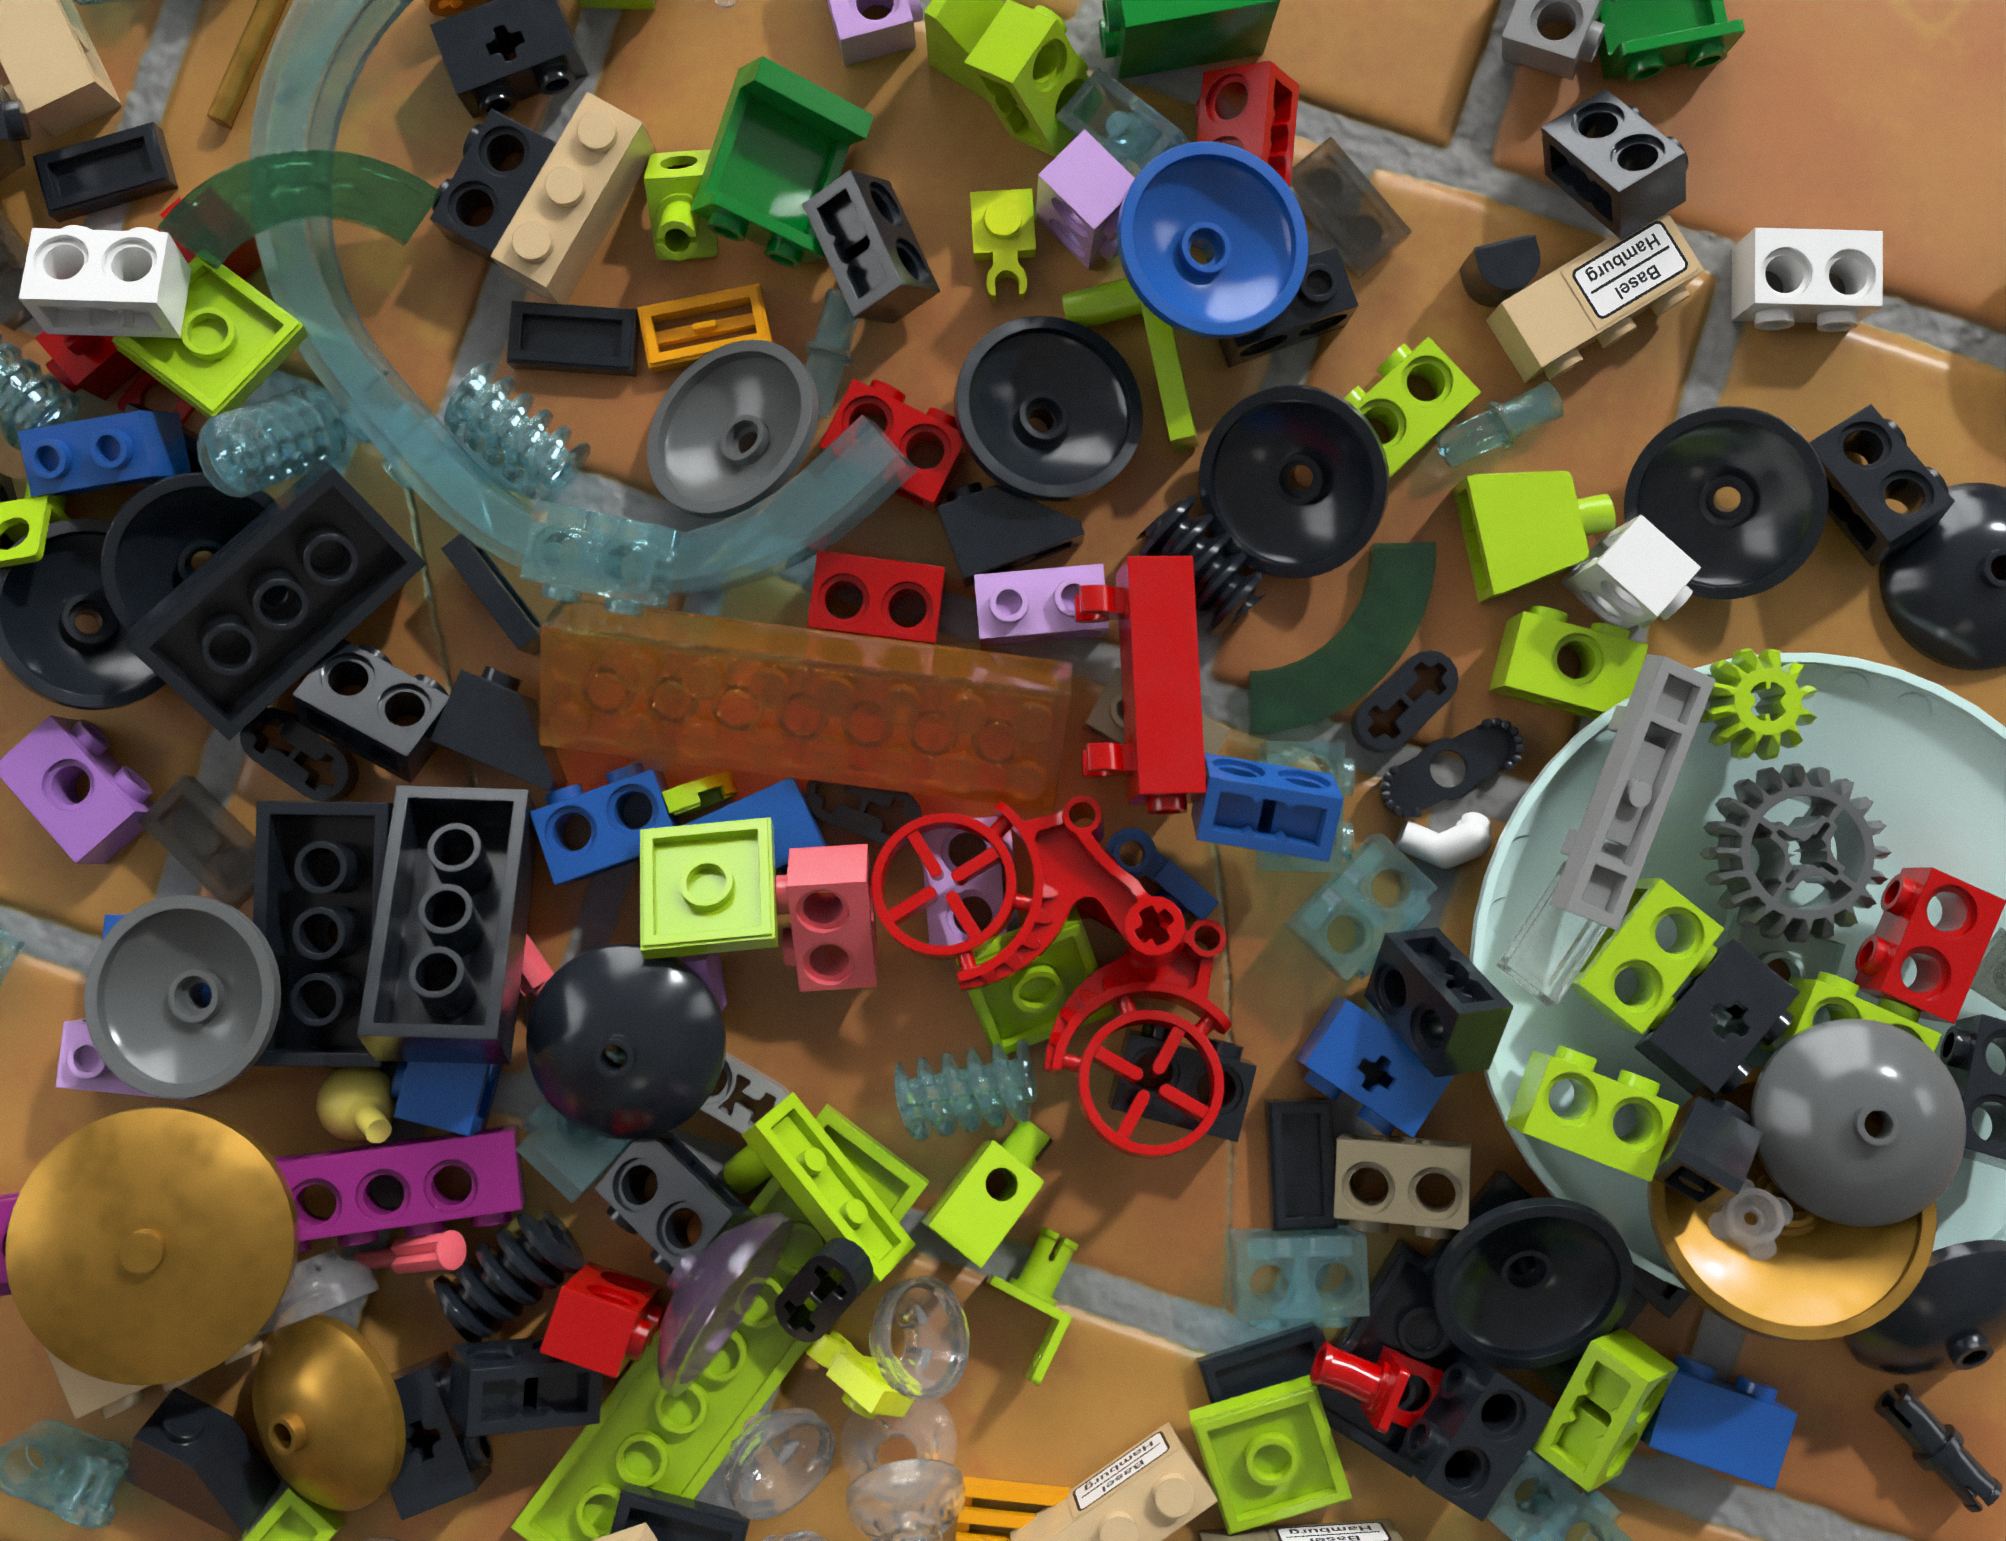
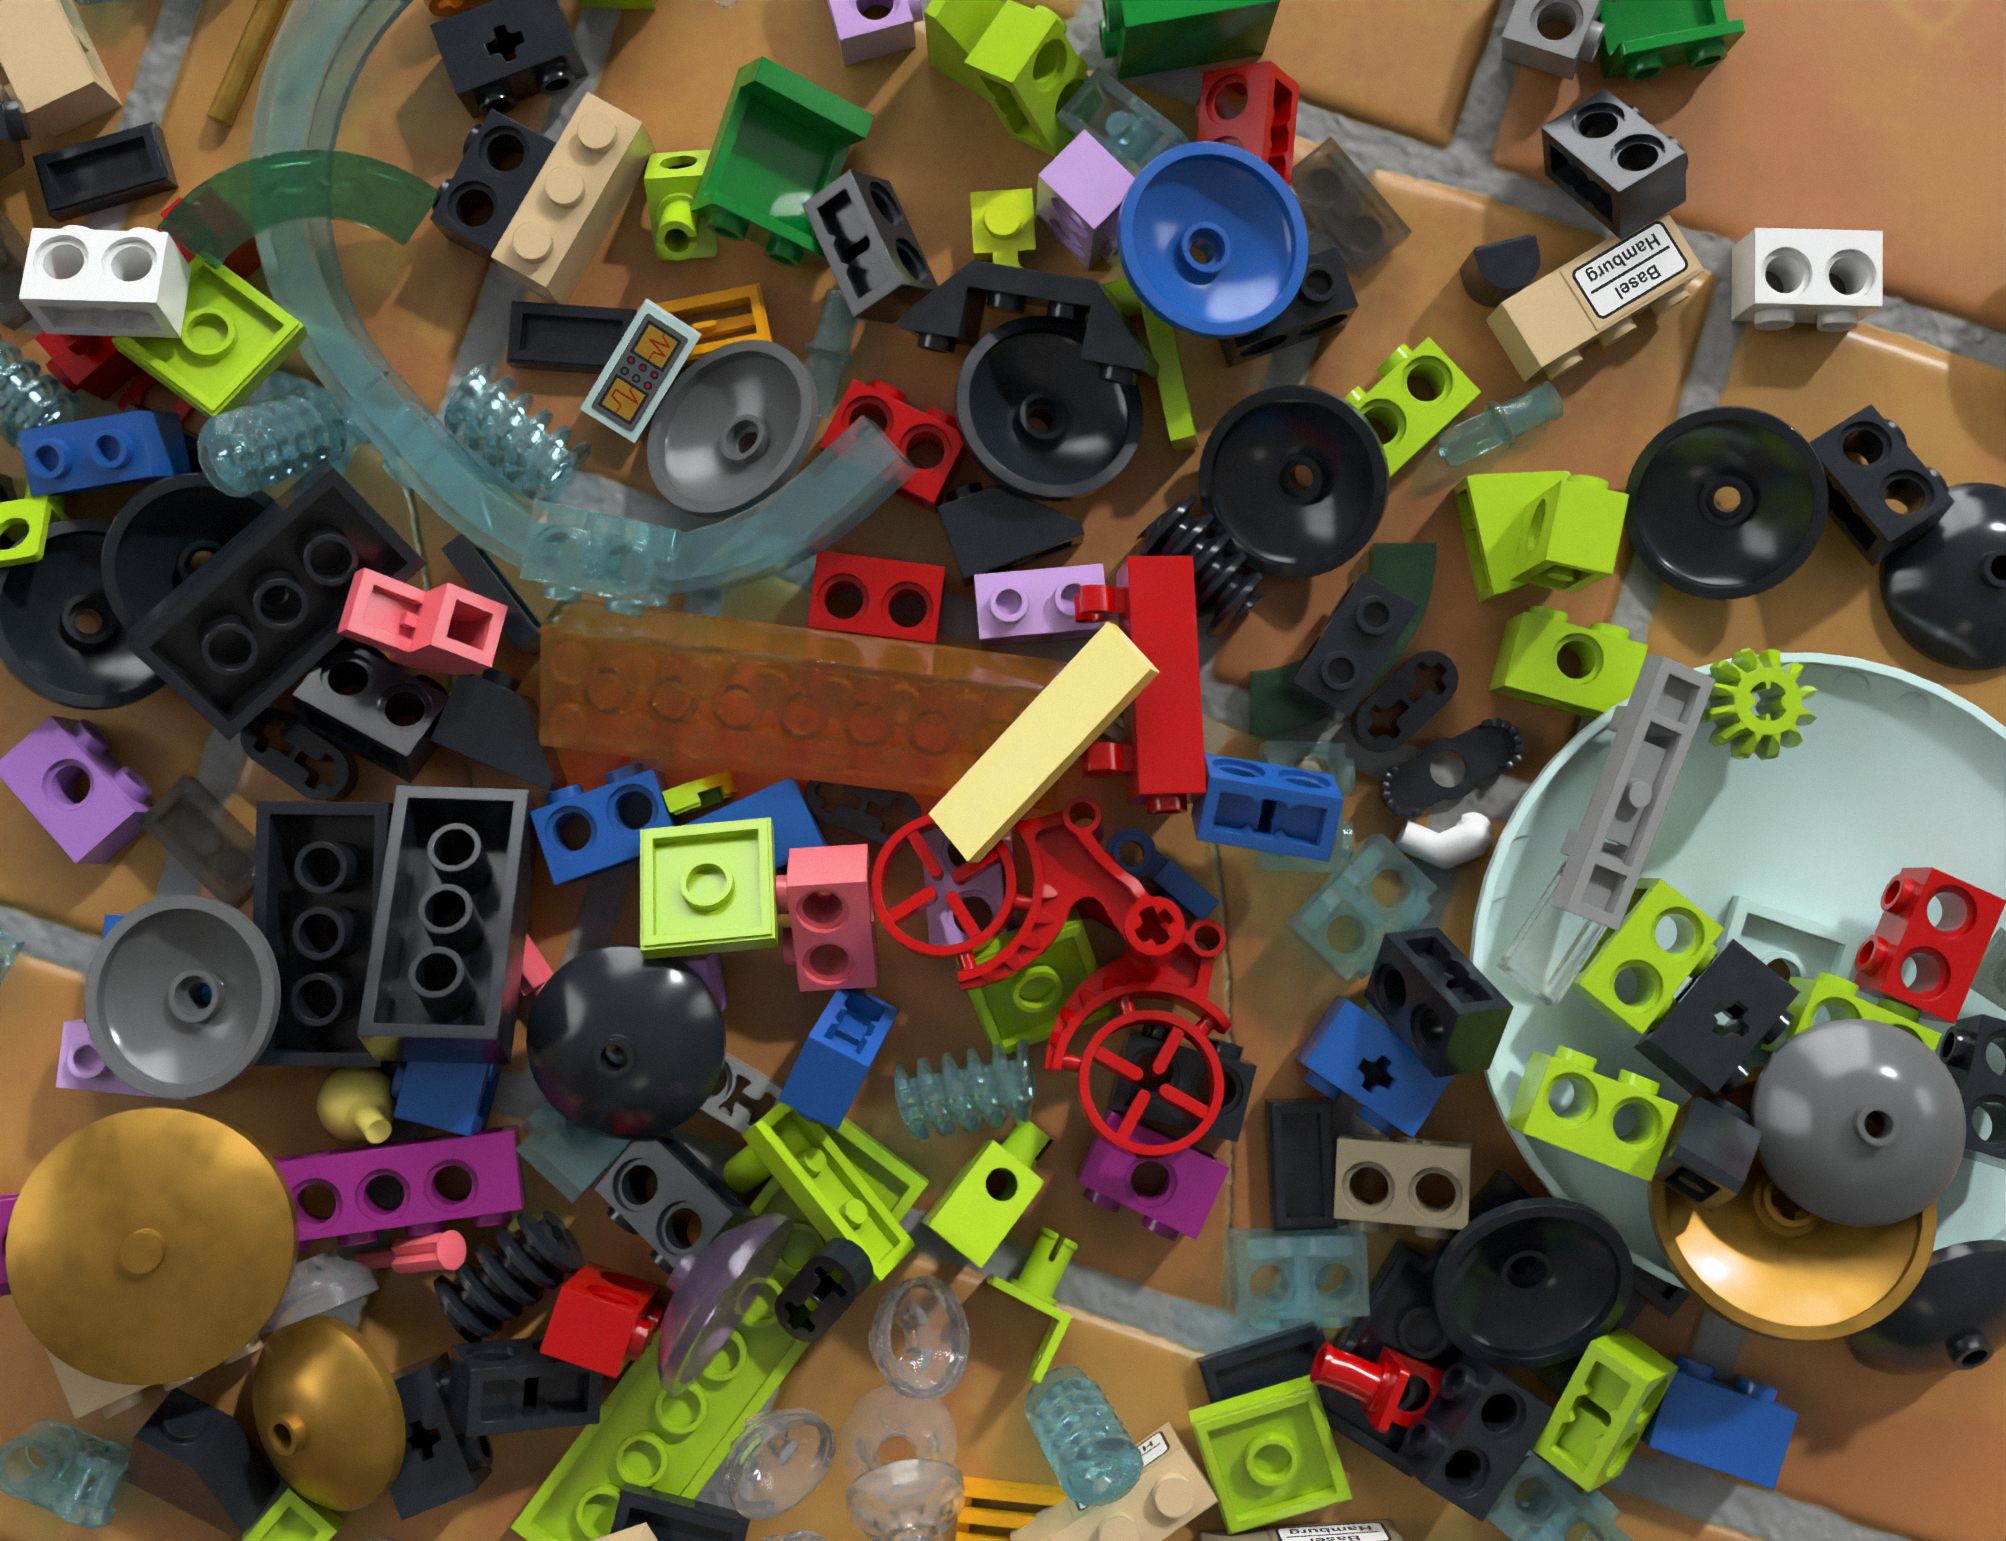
(429, 630): none -> coral brick
(640, 370): none -> tile
(838, 1056): none -> blue brick
(858, 1376): neon yellow plate -> none
(956, 310): none -> black slope
(1043, 742): none -> light yellow tile
(1082, 1437): none -> clear light blue piece
(1177, 1205): none -> magenta brick
(1350, 648): none -> black brick
(1570, 535): none -> lime brick
(1633, 576): white brick -> none
(1759, 1238): clear plate -> none
(1829, 815): dark grey gear -> none
(1938, 1447): black pin -> none

